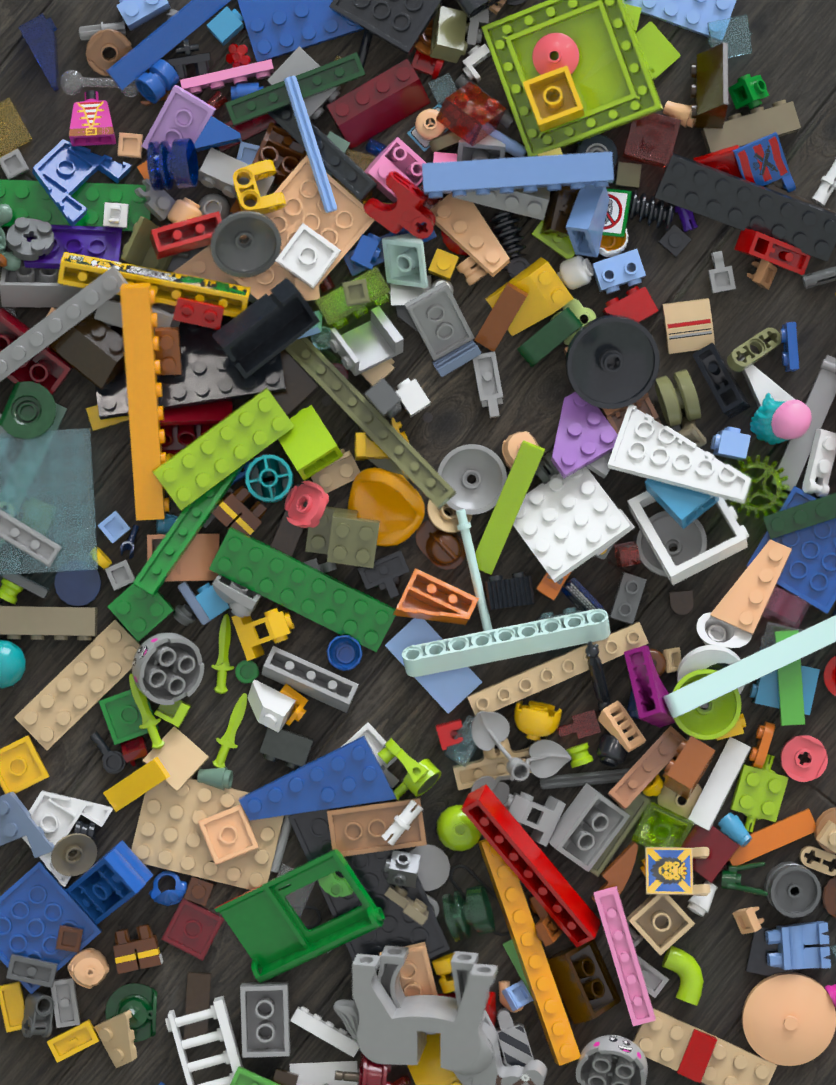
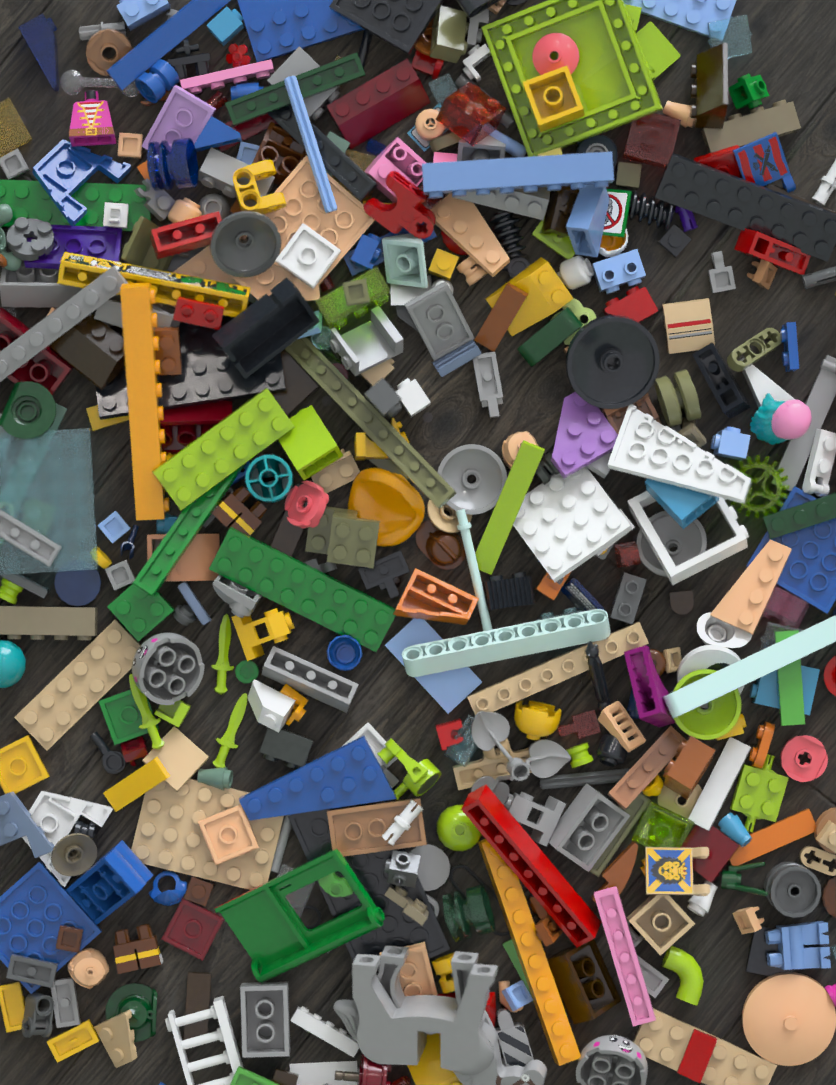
(210, 601): dark azure brick -> none

